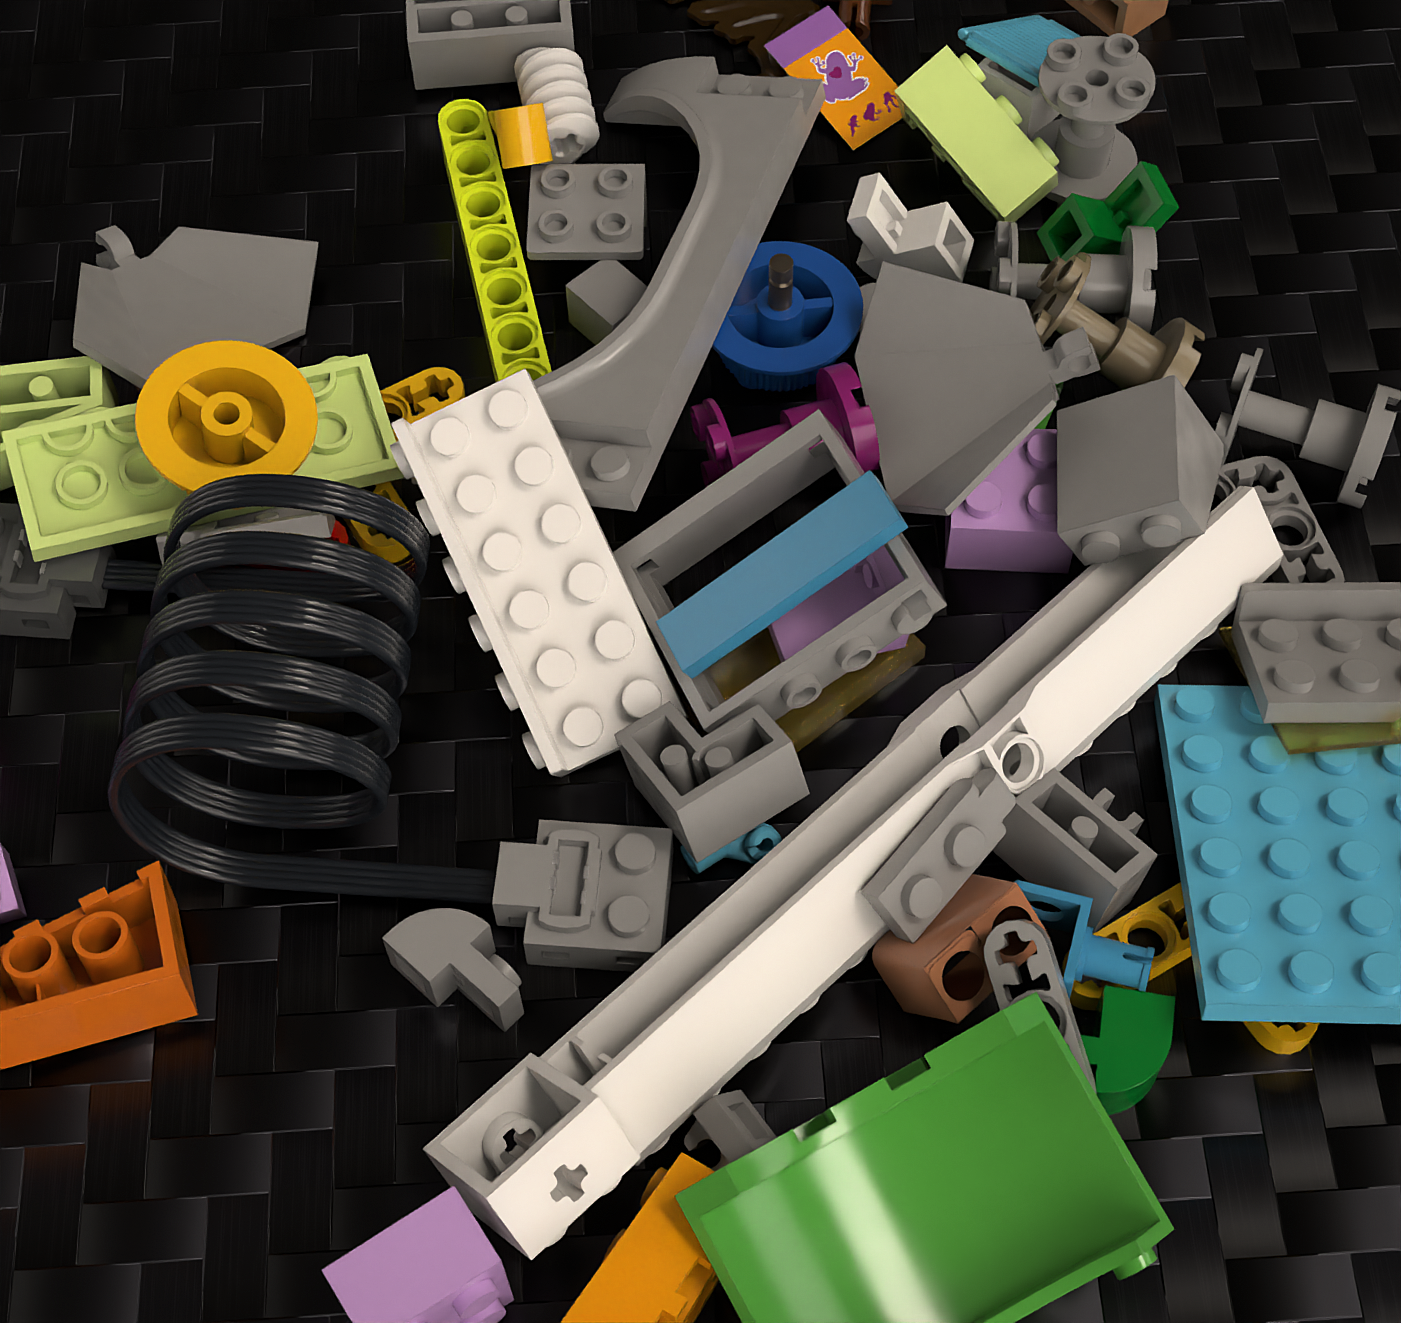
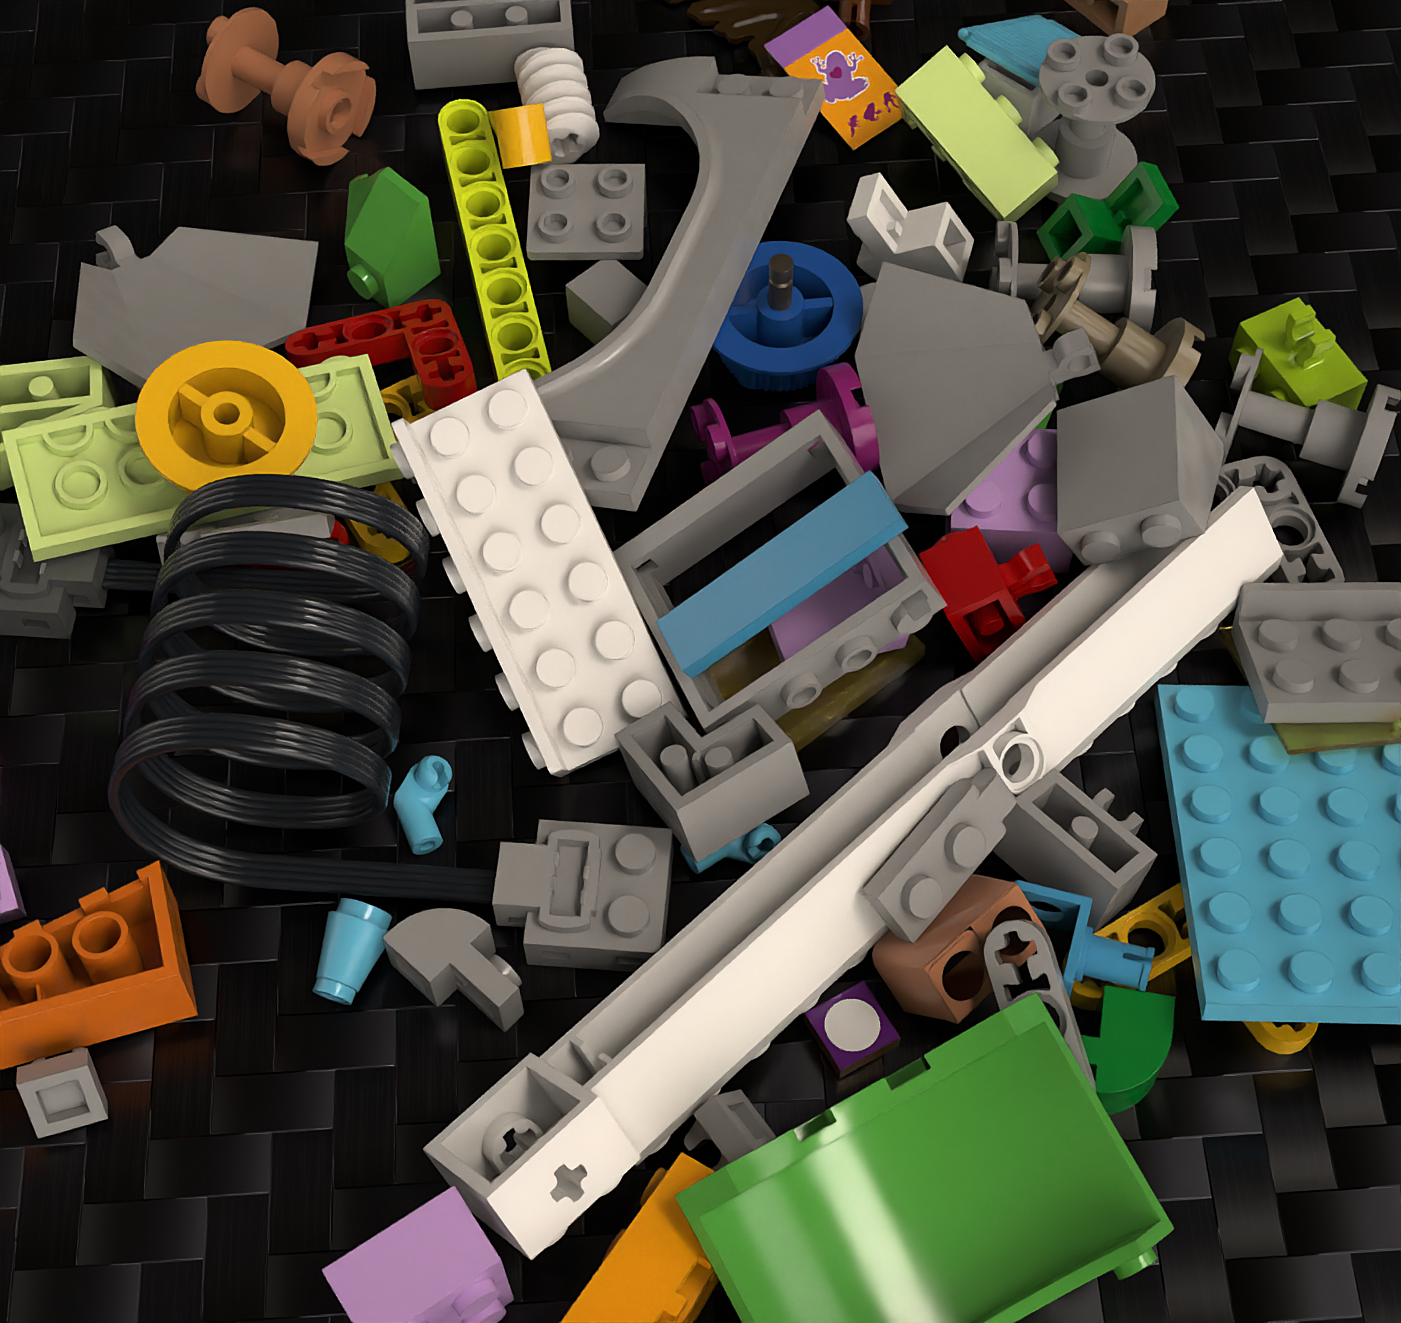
(62, 1092): none -> light grey tile
(320, 101): none -> nougat piece
(350, 949): none -> medium azure cone
(389, 238): none -> bright green slope
(414, 330): none -> red beam
(418, 800): none -> medium azure arm
(851, 1029): none -> tile
(980, 591): none -> red brick
(1298, 358): none -> lime brick

